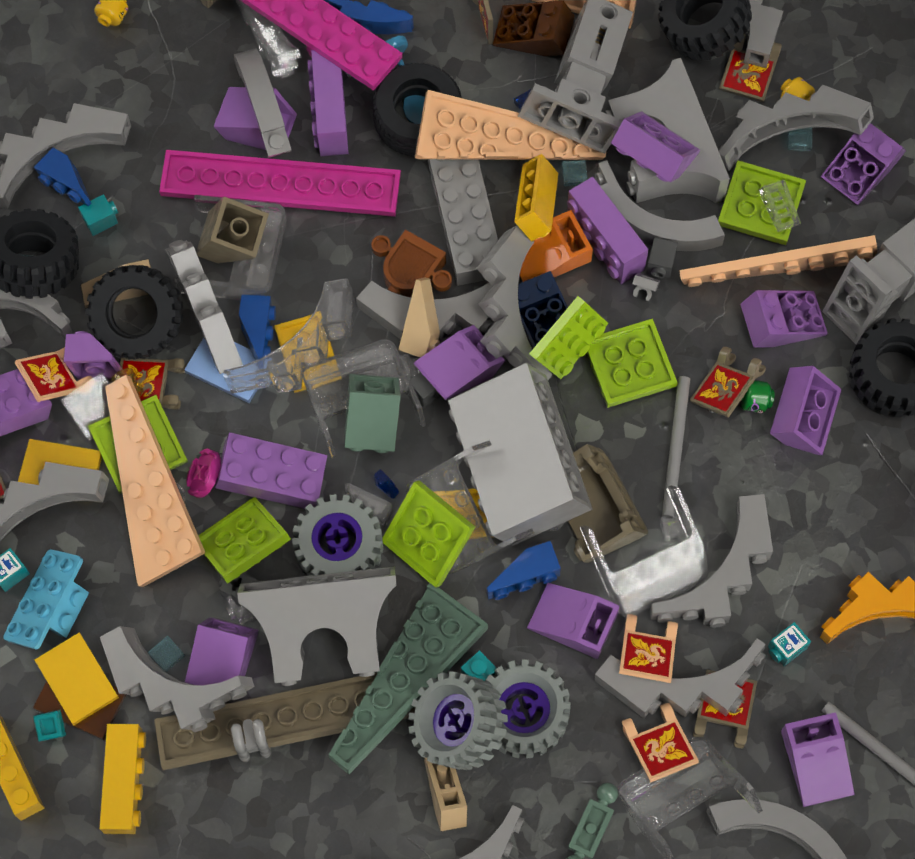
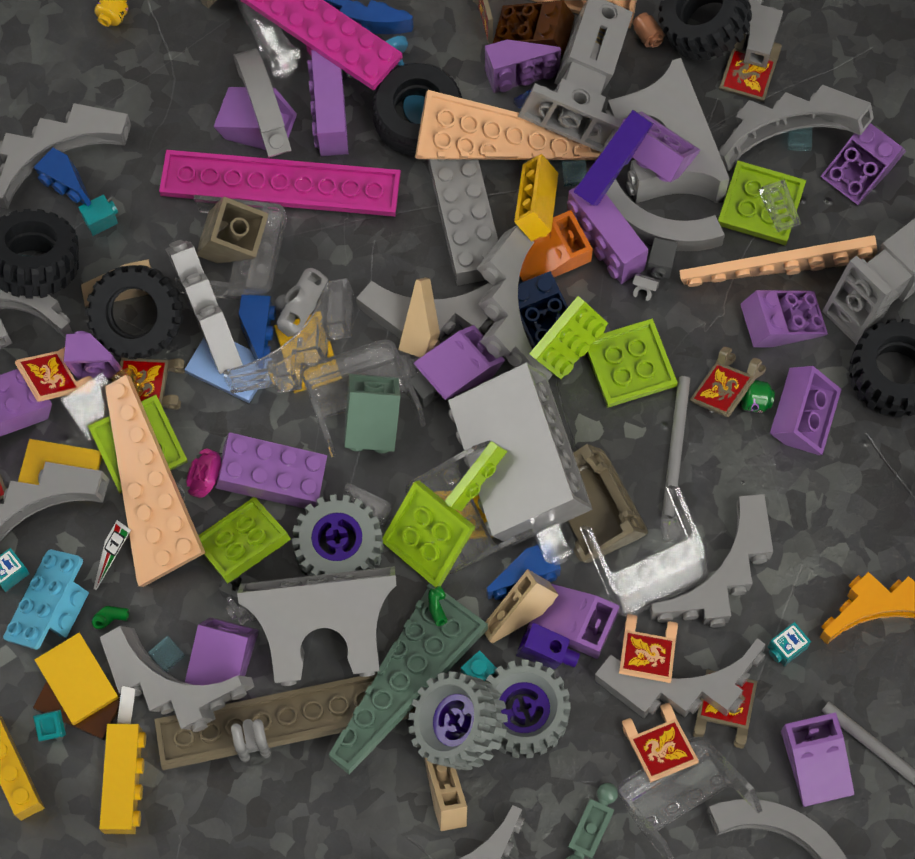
(109, 614): none -> green arm
(111, 548): none -> sticker
(126, 705): none -> white sticker
(299, 301): none -> light grey piece
(385, 484): clear blue tile -> none
(411, 260): dark orange piece -> none
(435, 607): none -> green arm
(471, 482): none -> lime plate
(519, 63): none -> medium lavender slope
(521, 605): none -> tan slope
(537, 646): none -> dark purple torso
(553, 544): none -> clear bracket
(613, 158): none -> dark purple slope
(648, 30): none -> nougat brick
(798, 87): yellow head -> none

